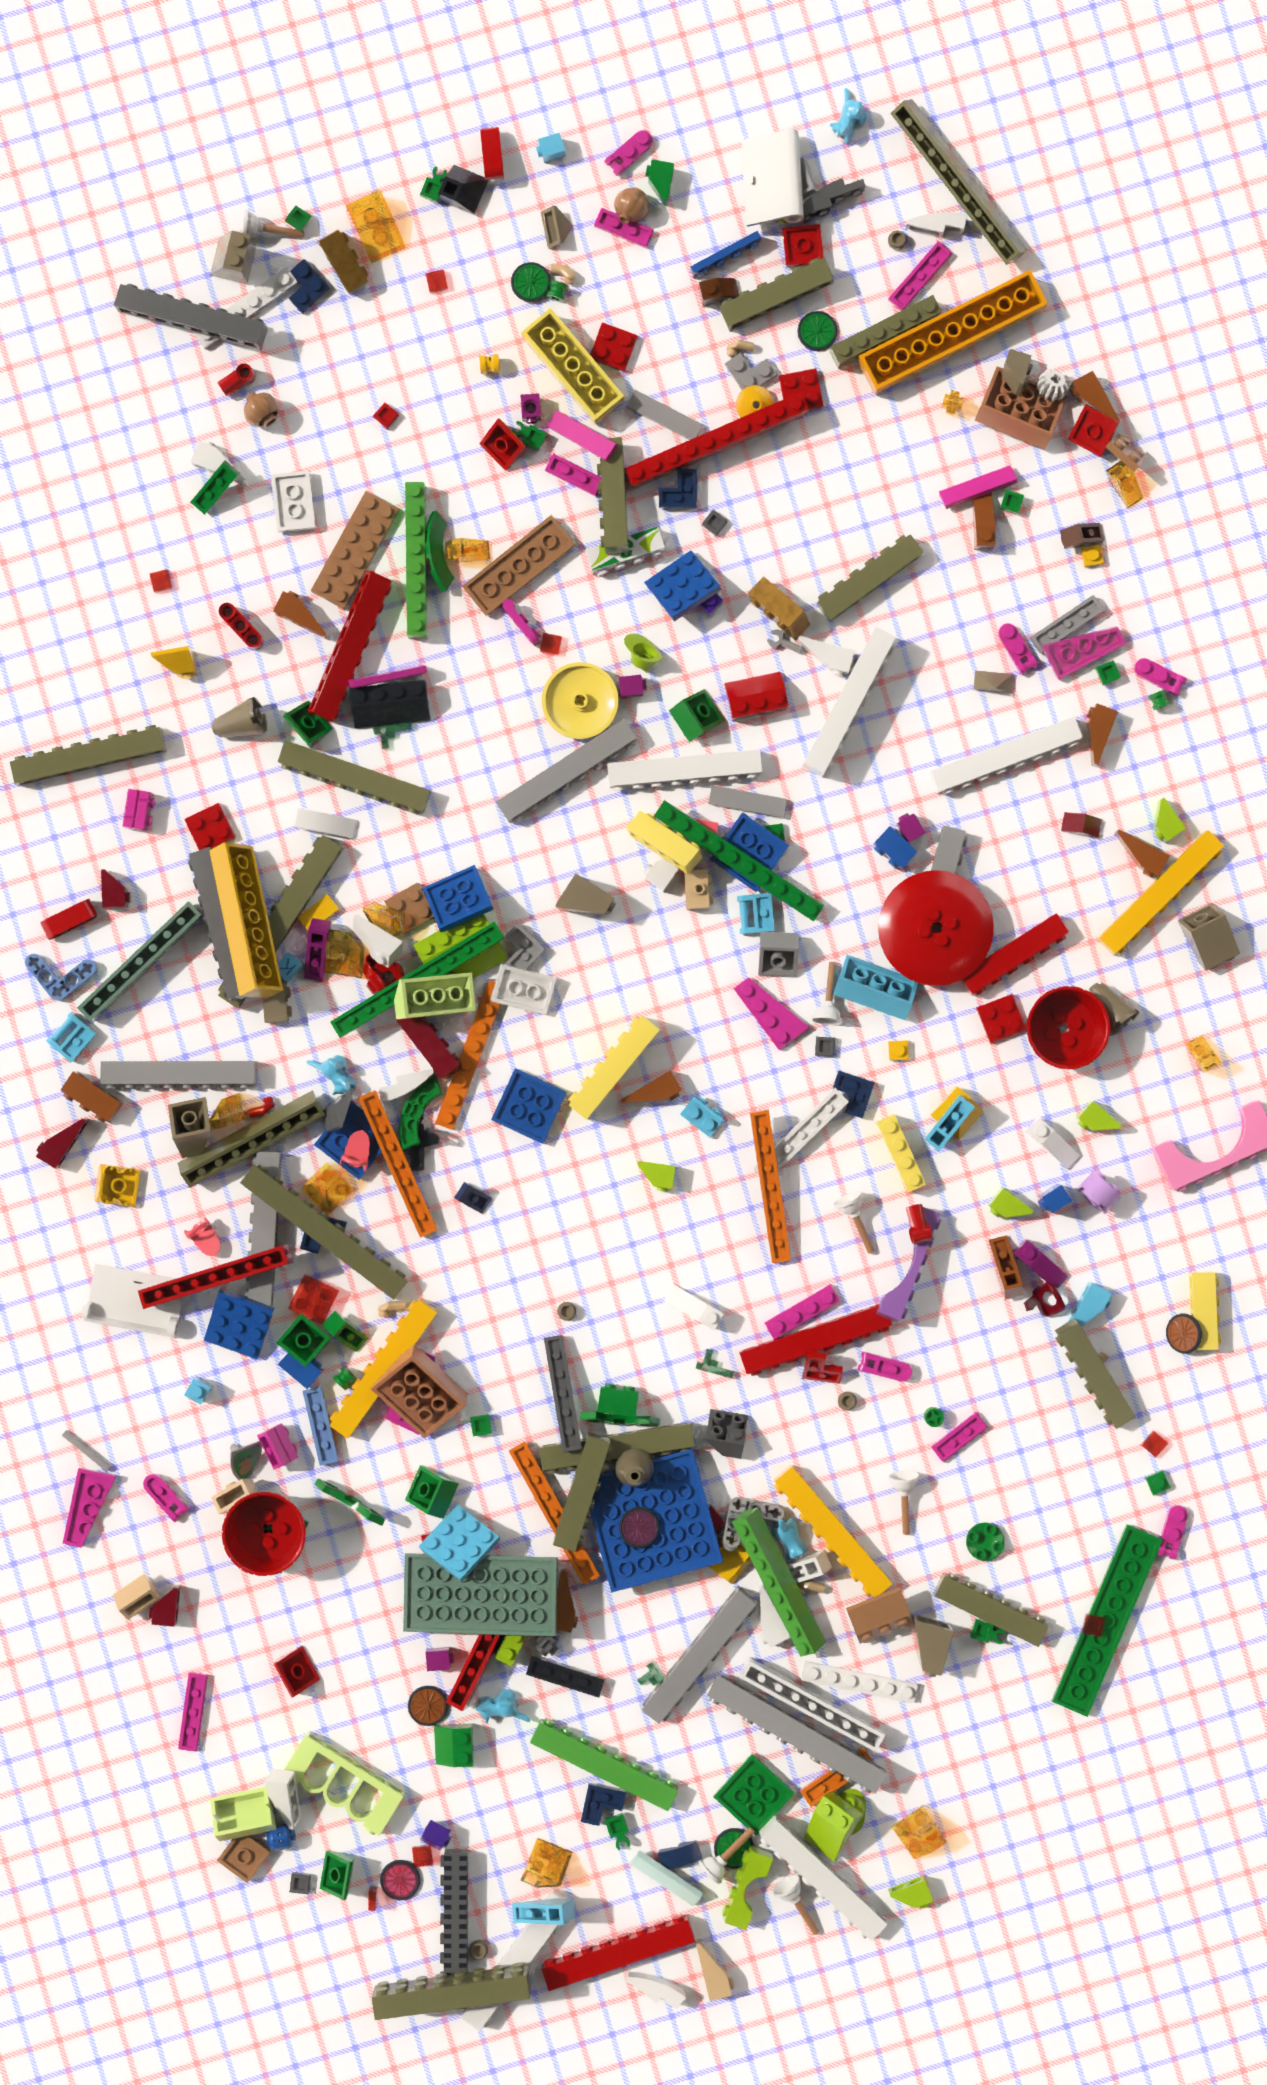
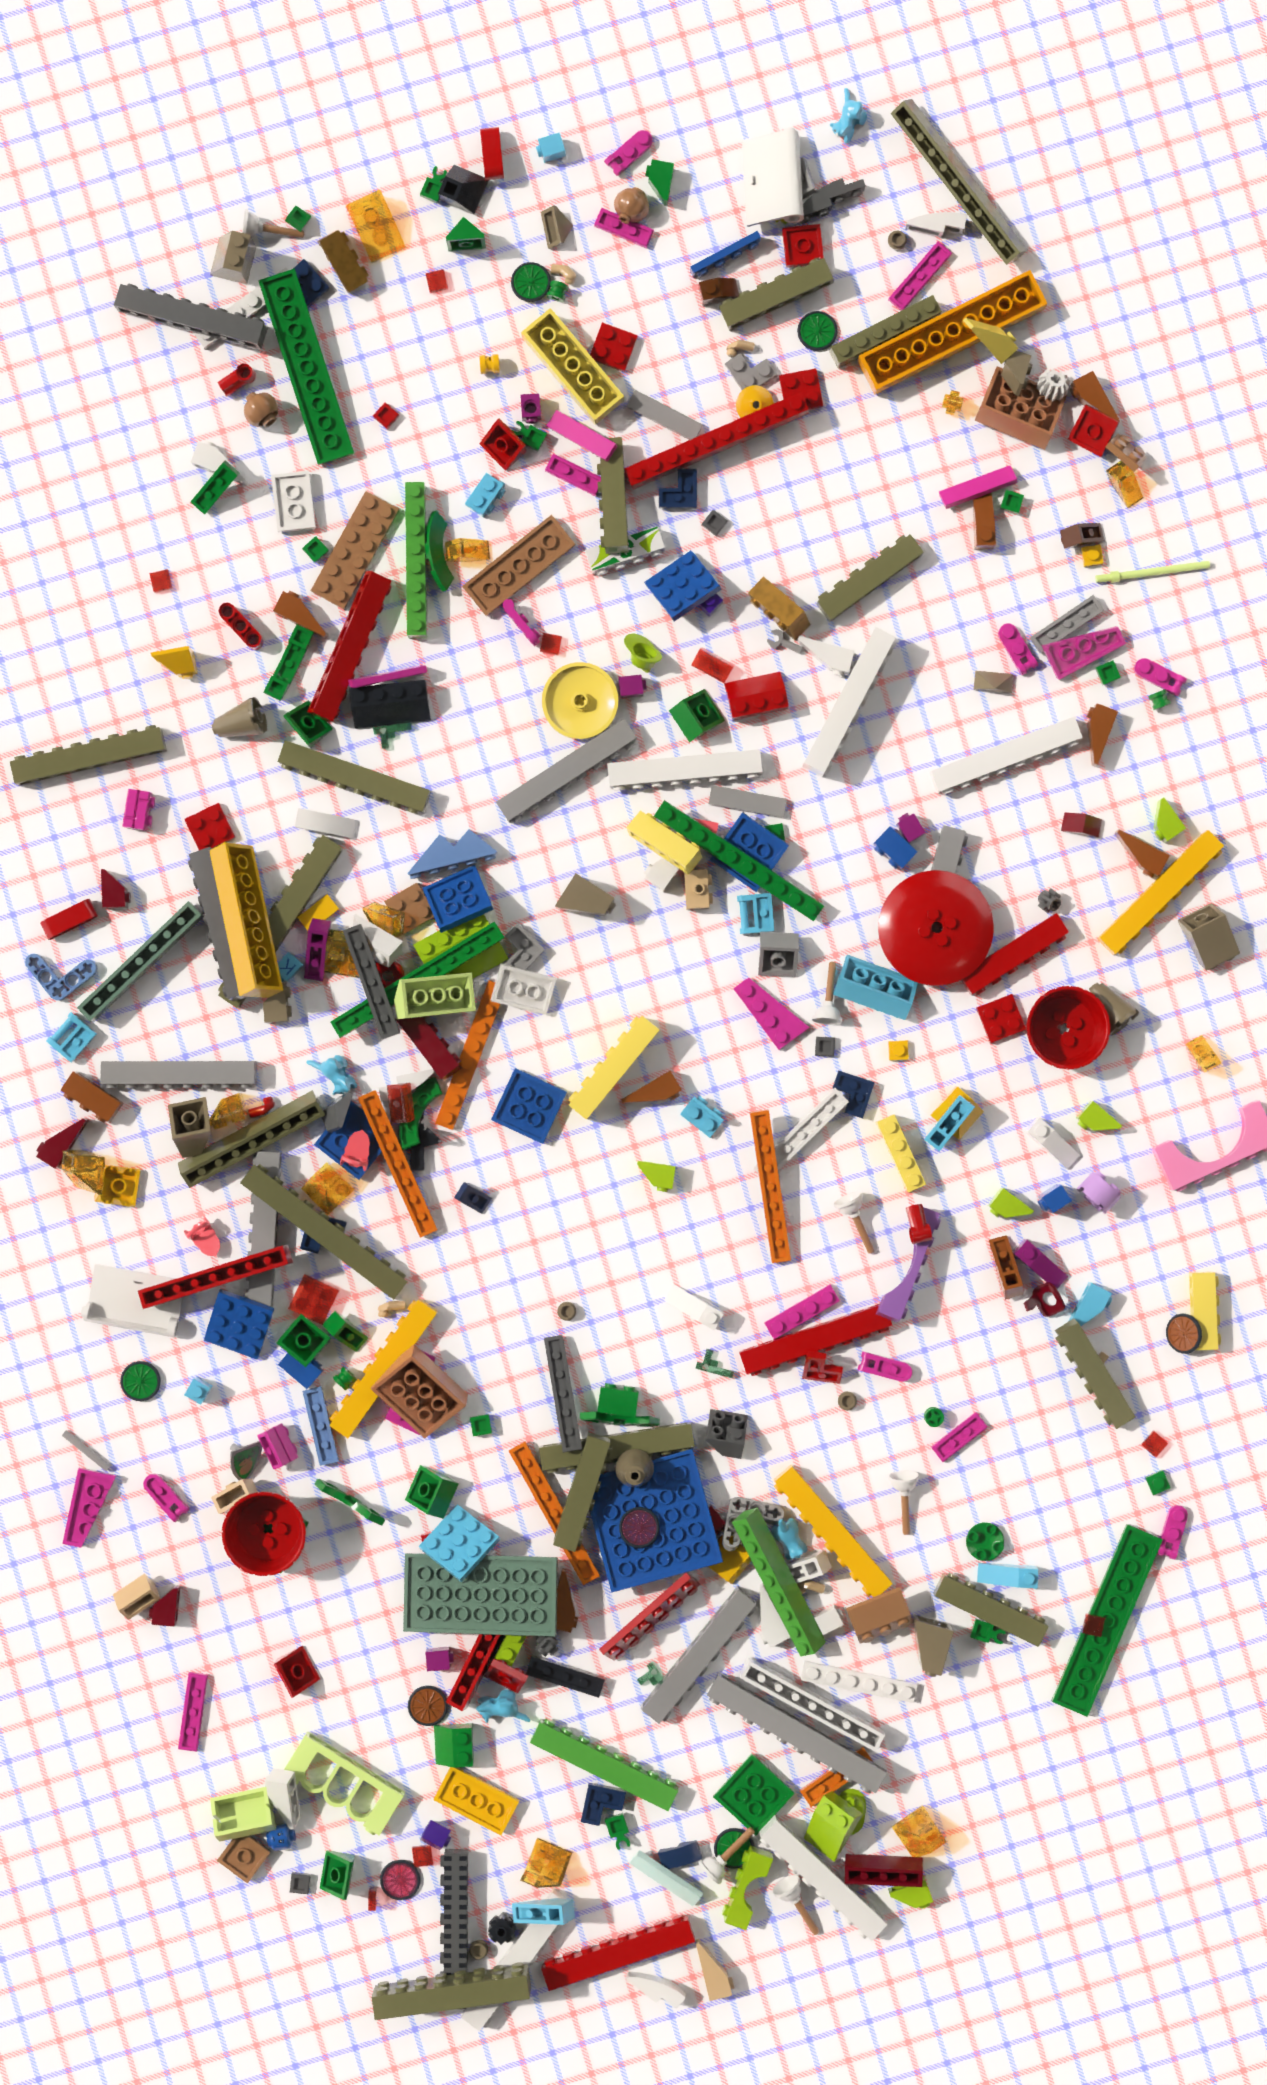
(84, 1169): none -> clear yellow slope
(140, 1381): none -> green wheel
(289, 663): none -> green slope
(306, 367): none -> green plate
(315, 549): none -> green plate
(371, 981): none -> dark grey plate
(400, 1103): none -> clear red slope
(444, 854): none -> medium blue slope
(465, 237): none -> green slope
(476, 1800): none -> yellow plate
(485, 495): none -> medium azure bracket
(501, 1922): none -> black brick
(505, 1675): none -> red plate
(646, 1620): none -> red plate
(712, 665): none -> clear red slope
(829, 1619): none -> white brick
(883, 1870): none -> dark red brick
(994, 338): none -> light yellow slope
(1008, 1575): none -> medium azure slope
(1049, 900): none -> dark grey gear
(1116, 576): none -> yellowish green bar

